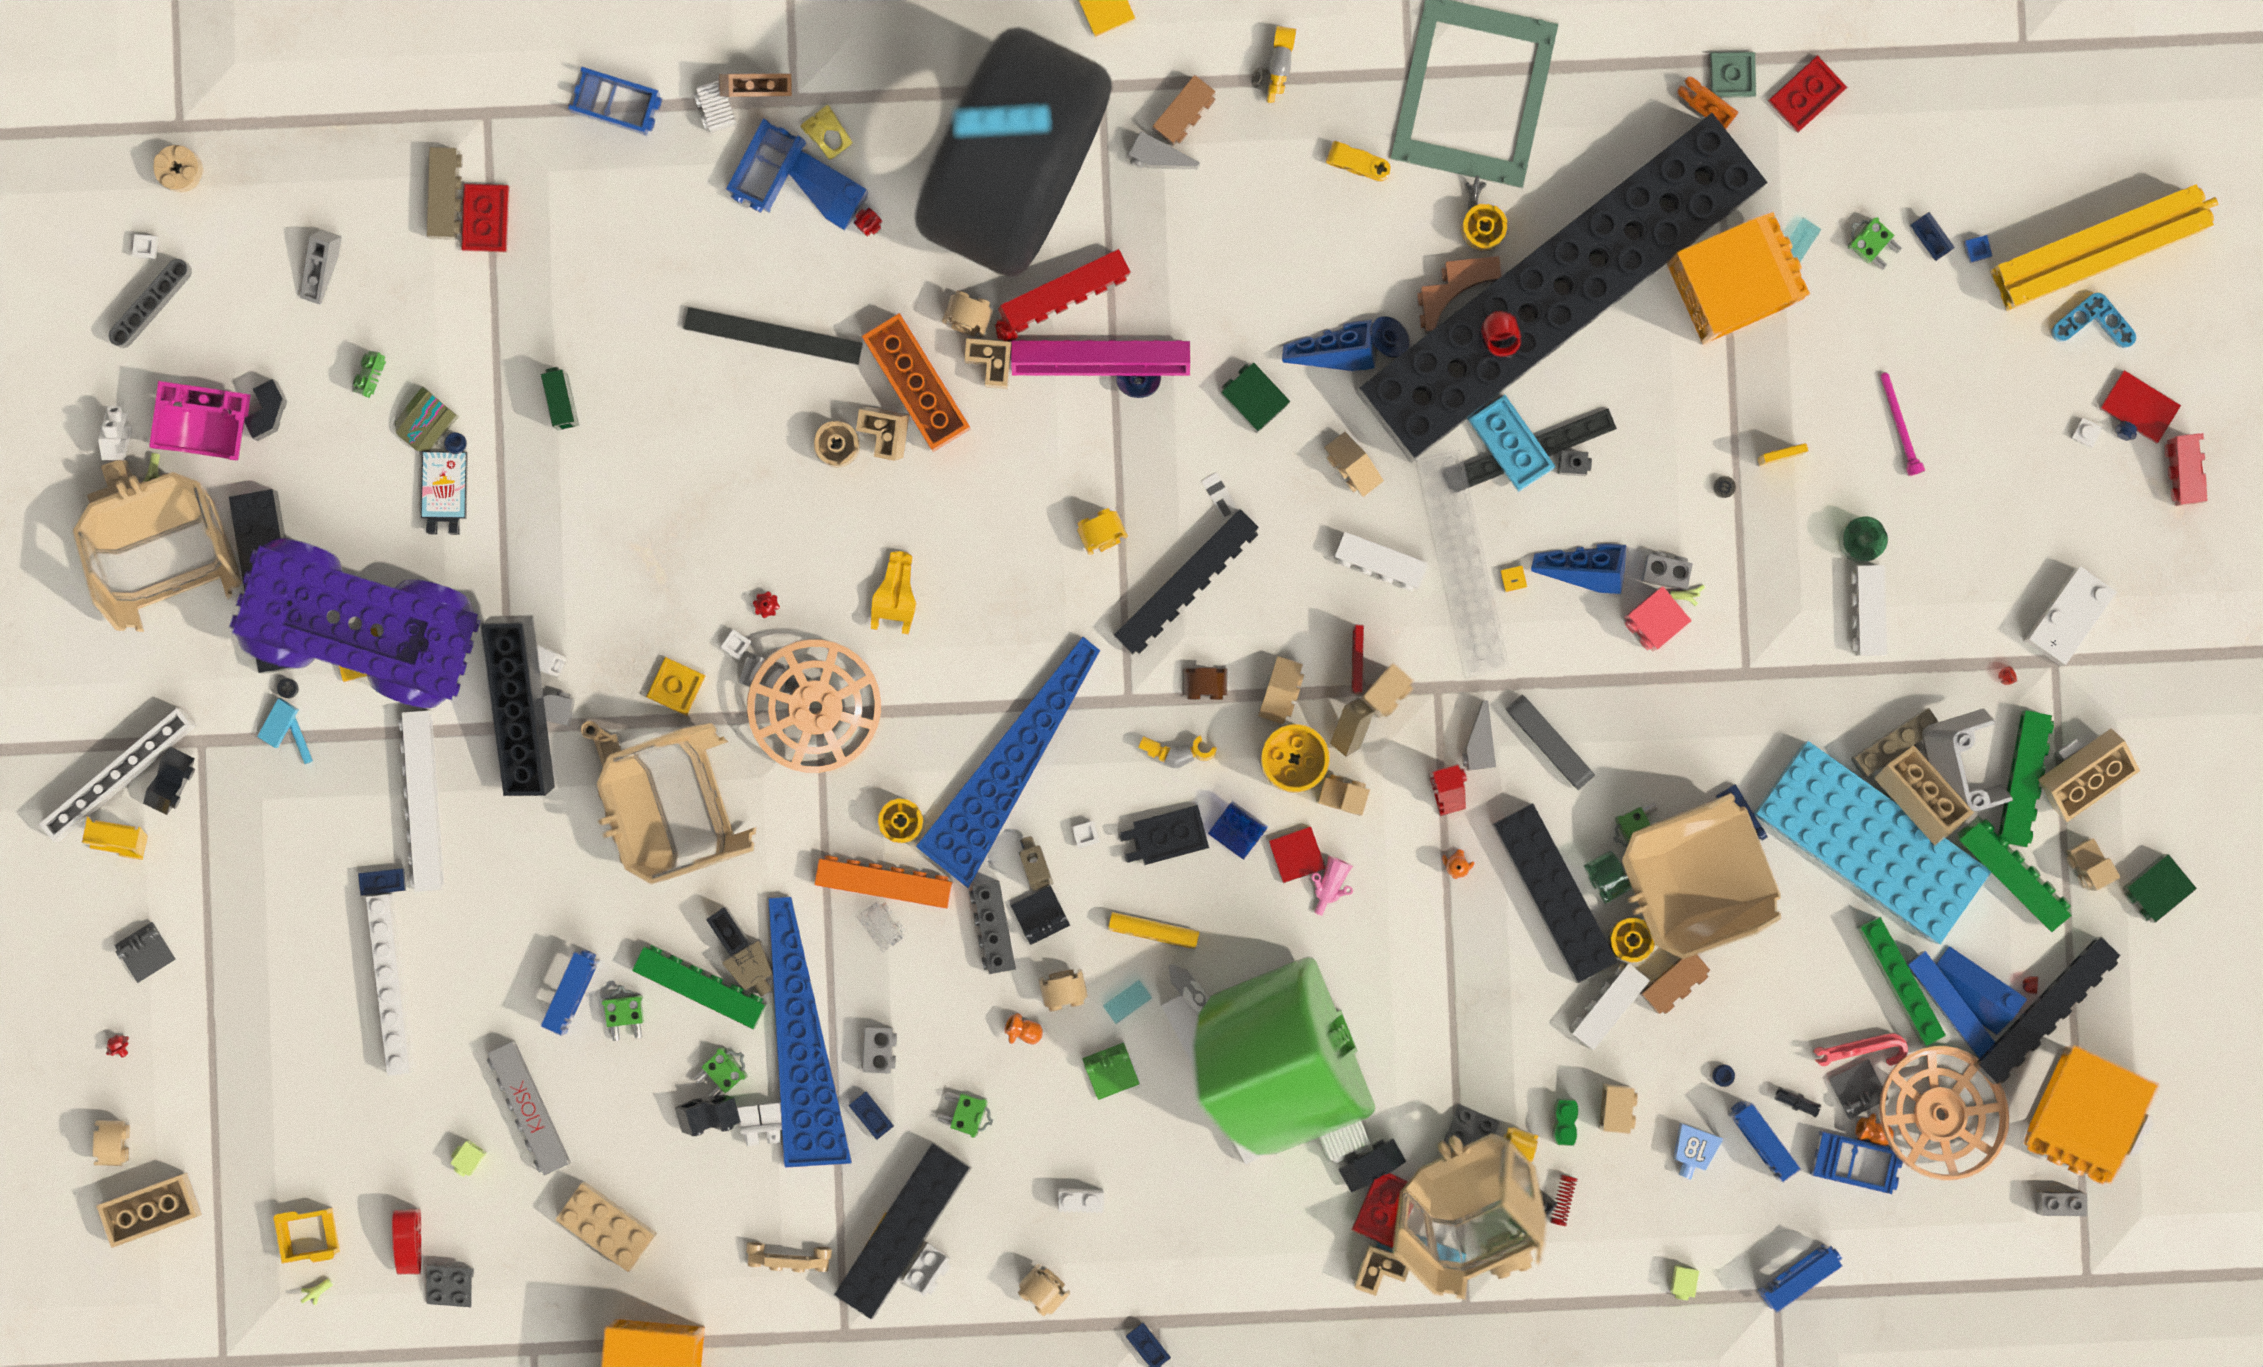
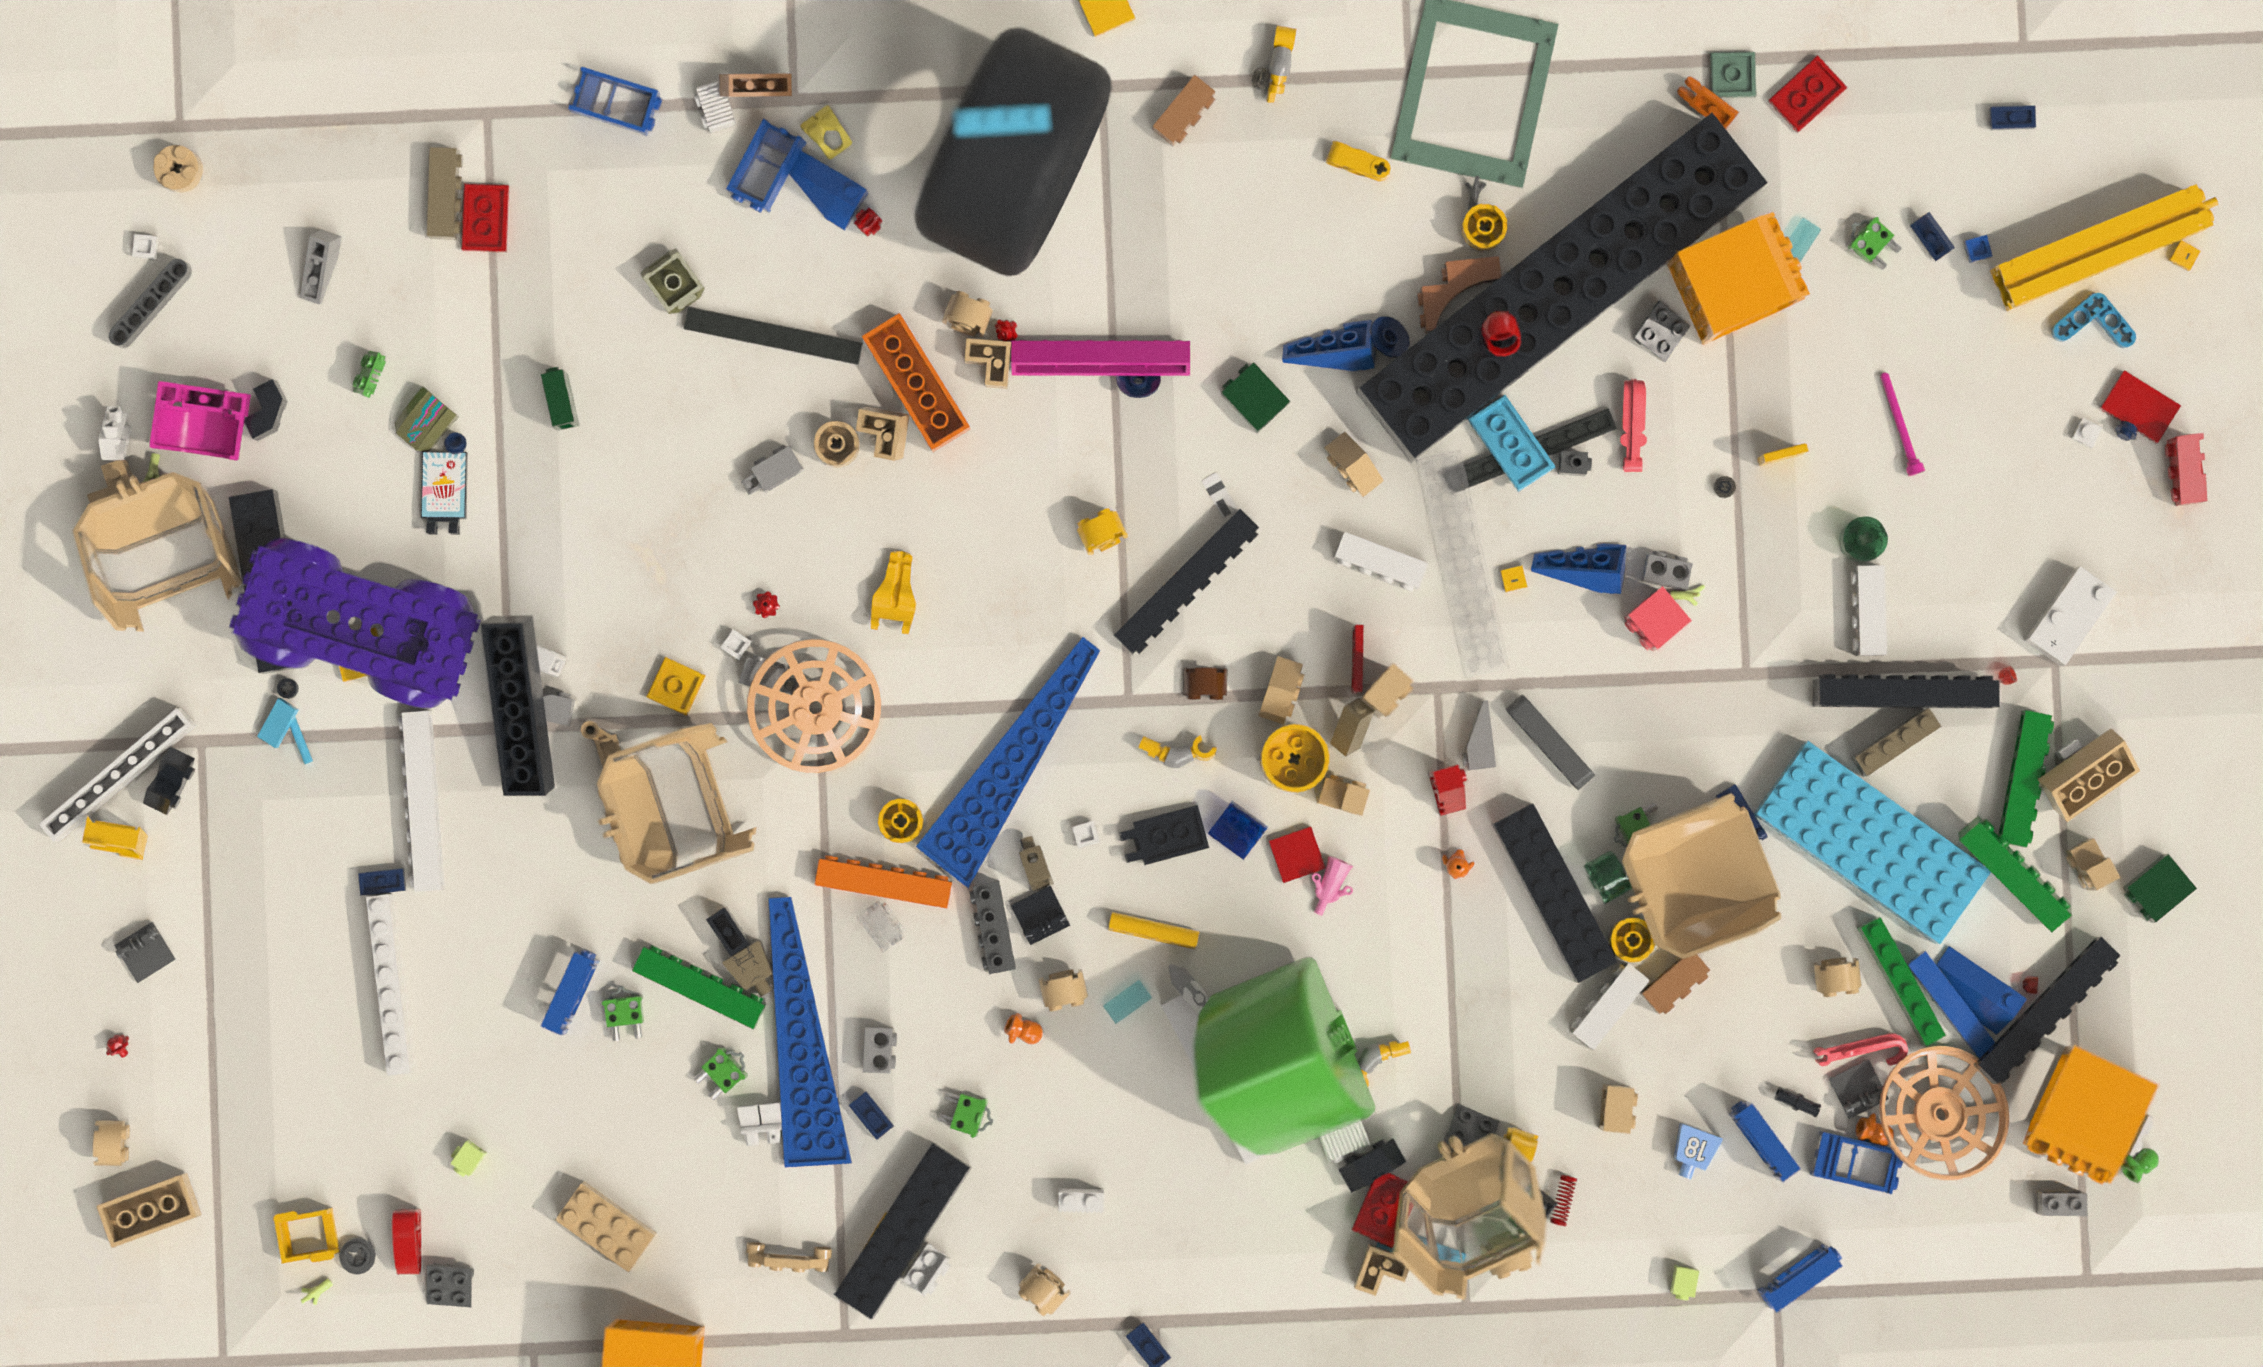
(347, 1259): none -> dark grey gear
(529, 1108): light grey brick -> none
(673, 282): none -> olive slope
(701, 1115): black brick -> none
(773, 470): none -> light grey brick
(1063, 291): red brick -> none
(1110, 1071): bright green hinge -> none
(1157, 155): light grey slope -> none
(1375, 1054): none -> piece
(1564, 1128): green brick -> none
(1633, 424): none -> coral piece
(1661, 331): none -> hinge
(1723, 1075): dark blue plate -> none
(1837, 976): none -> tan brick
(1906, 693): none -> black brick
(1924, 795): tan brick -> none
(1943, 746): light grey windscreen -> none
(2012, 117): none -> dark blue plate
(2141, 1164): none -> bright green animal
(2184, 255): none -> yellow tile

